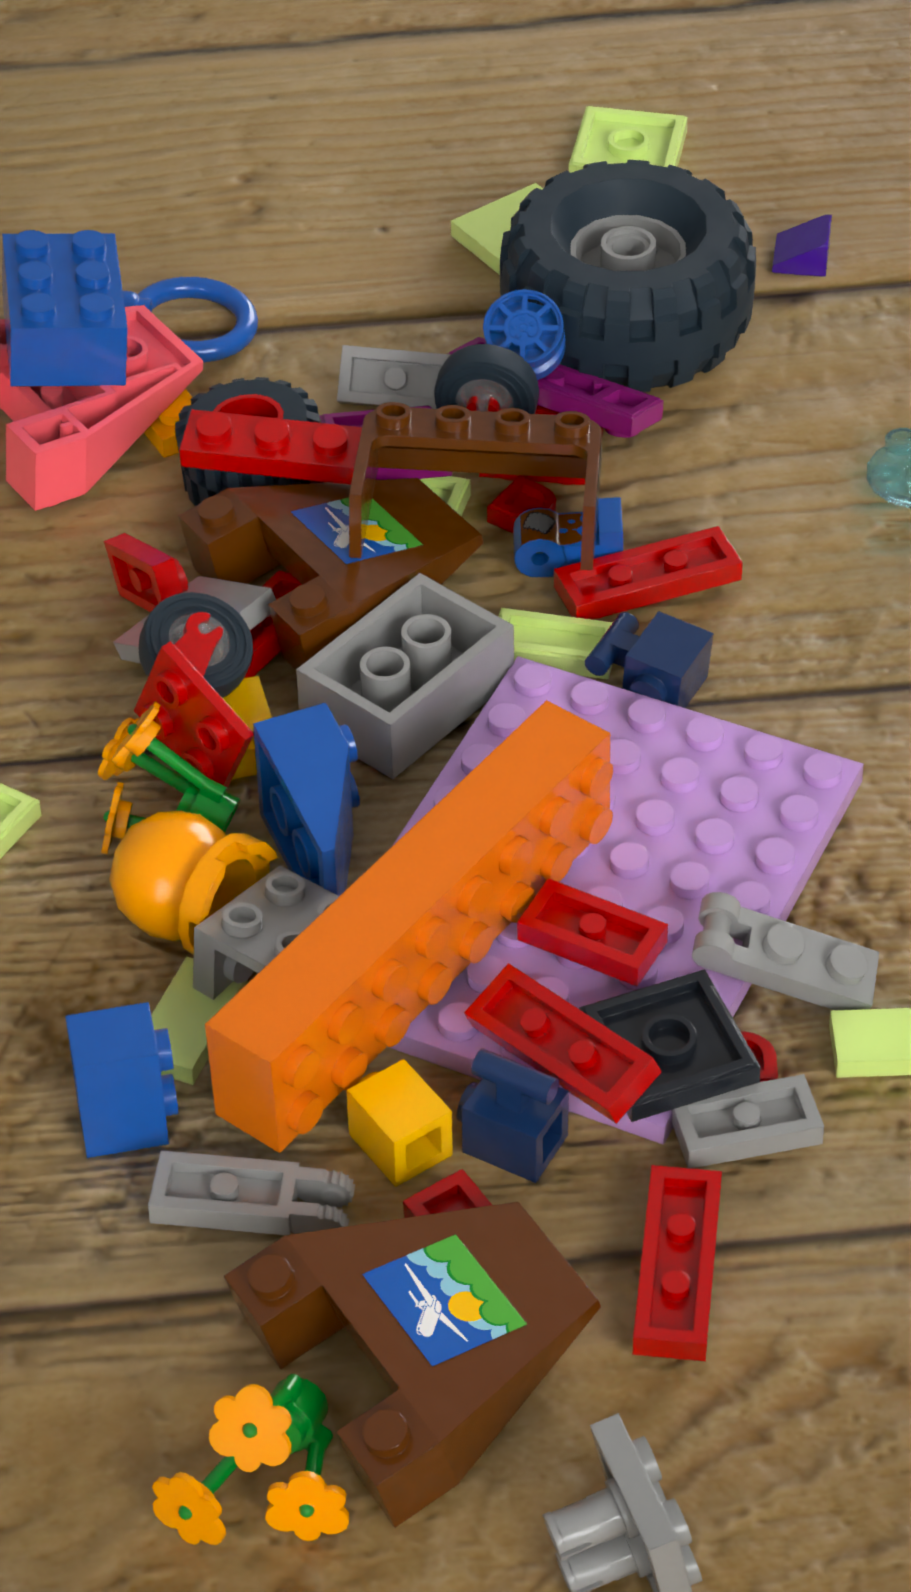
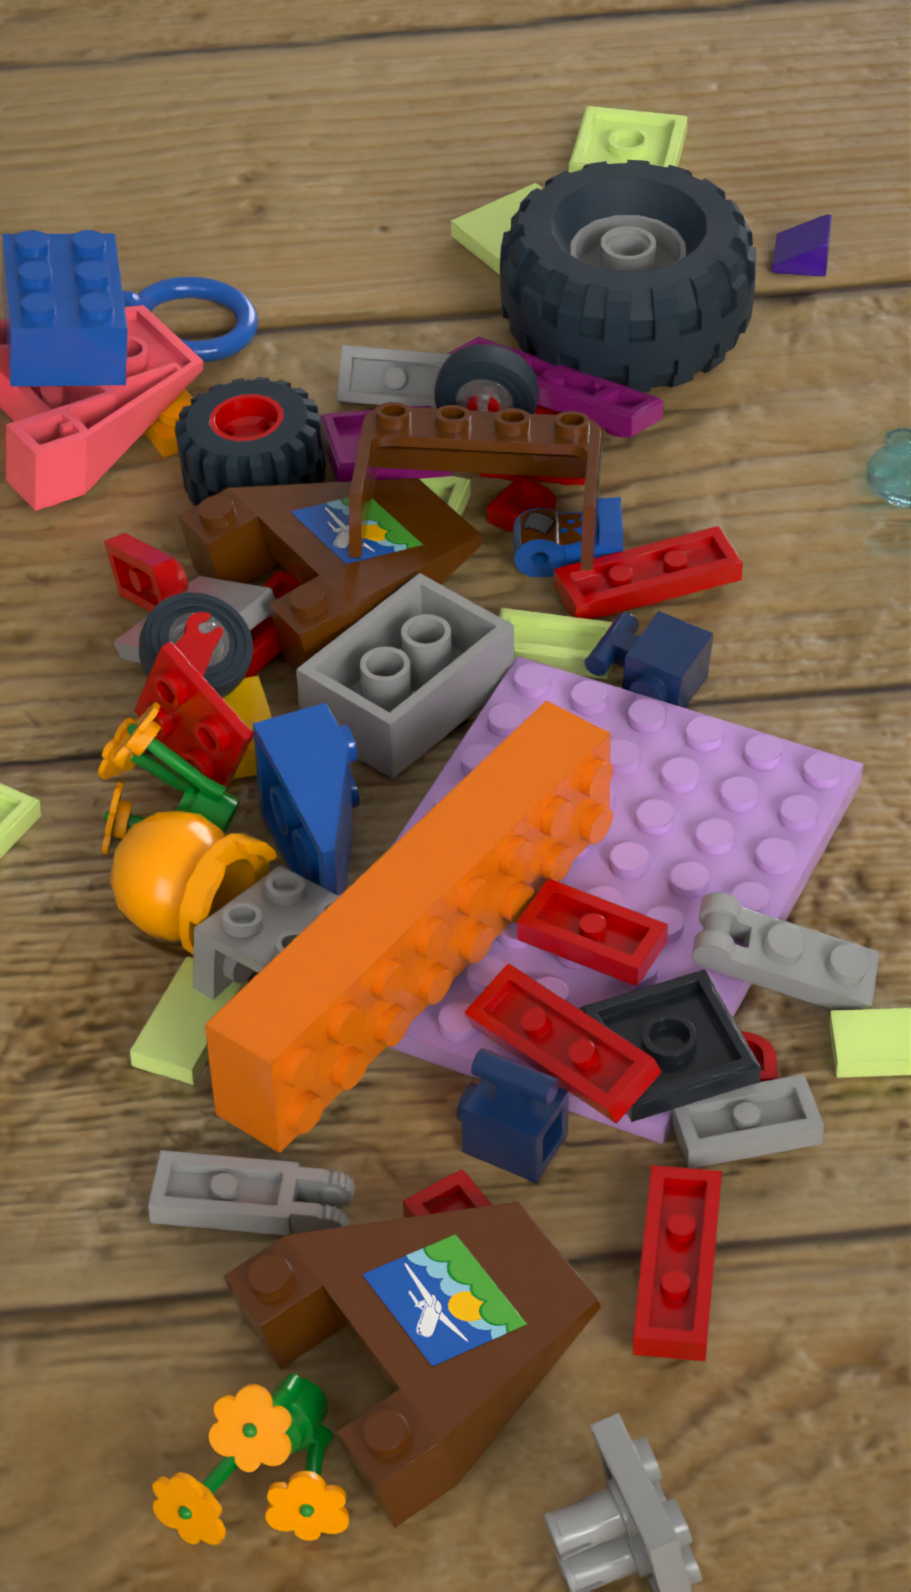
(120, 1079): blue brick -> none
(270, 446): red plate -> none
(399, 1122): yellow brick -> none
(527, 329): blue wheel -> none

